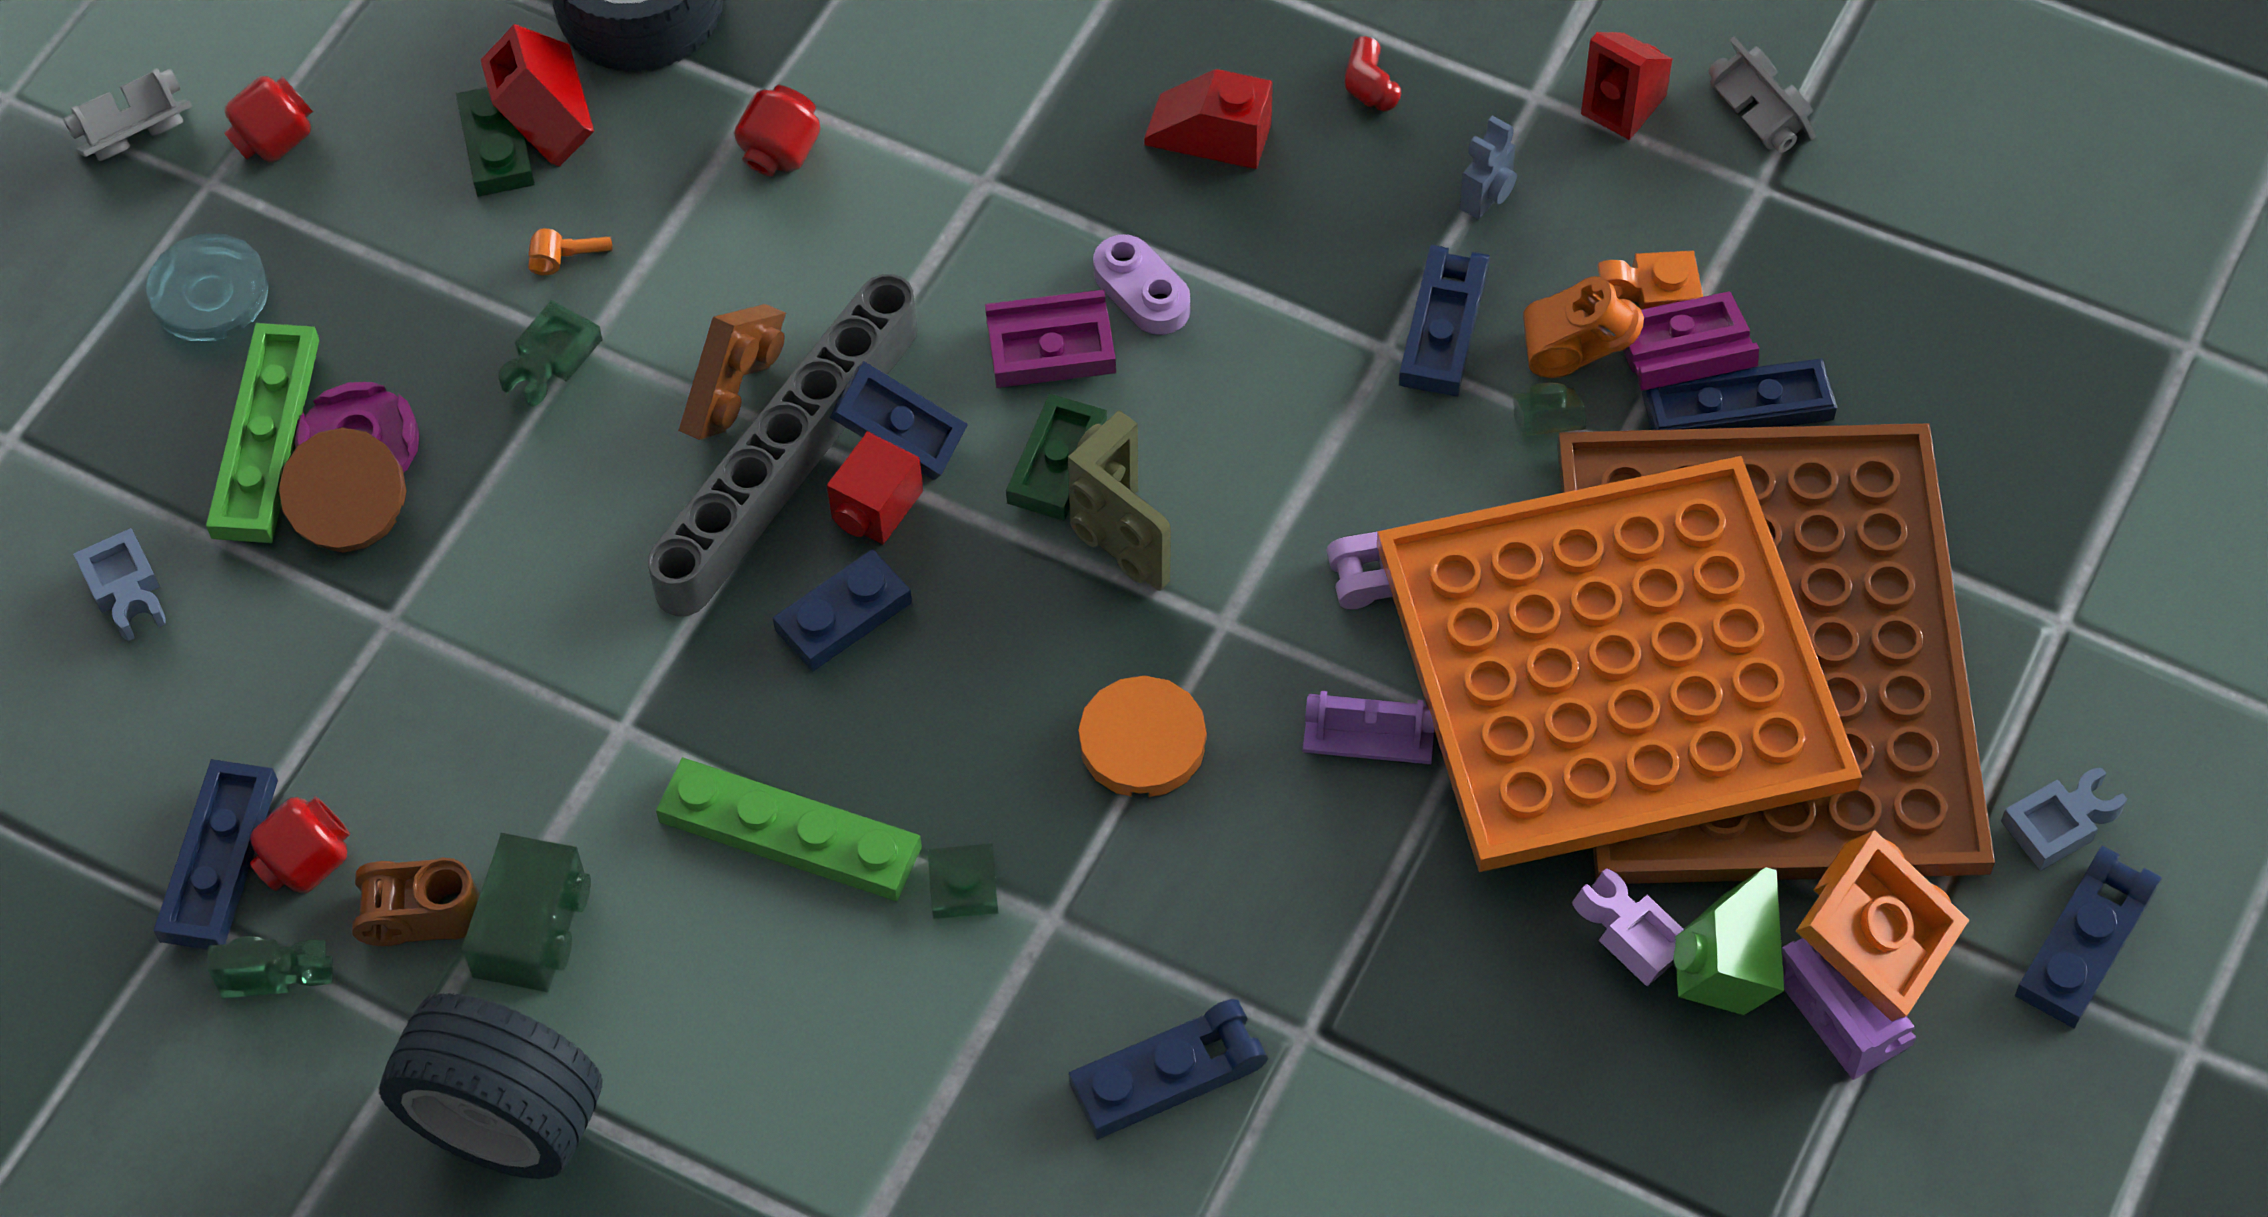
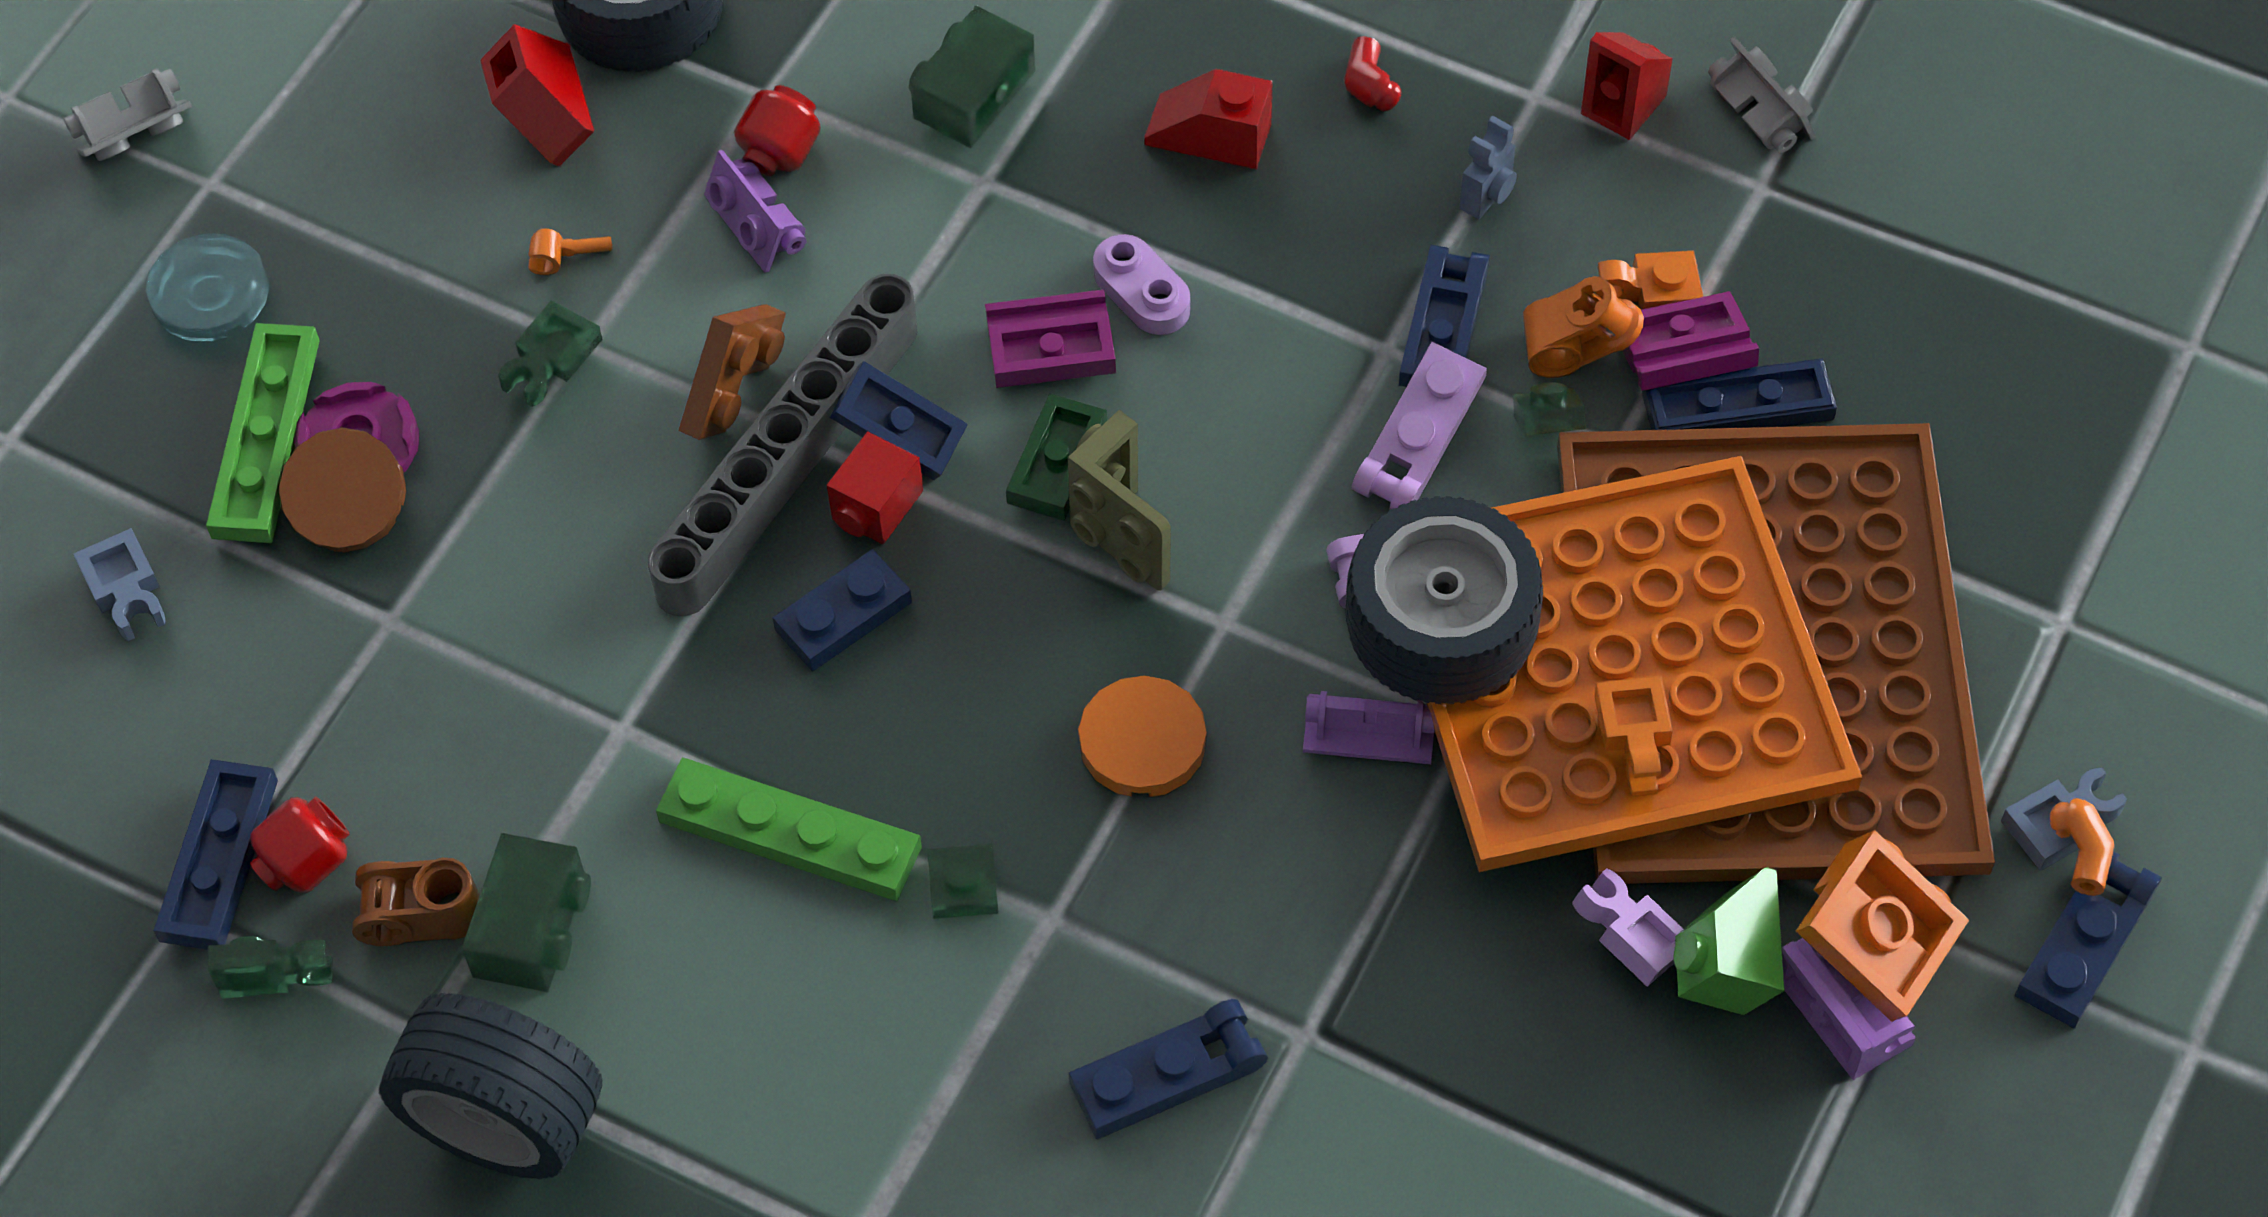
(267, 119): red head -> none
(493, 145): dark green plate -> none
(742, 200): none -> medium lavender hinge
(972, 76): none -> clear green brick
(1420, 426): none -> lavender plate
(1443, 599): none -> wheel
(1636, 720): none -> orange plate
(2095, 844): none -> orange arm

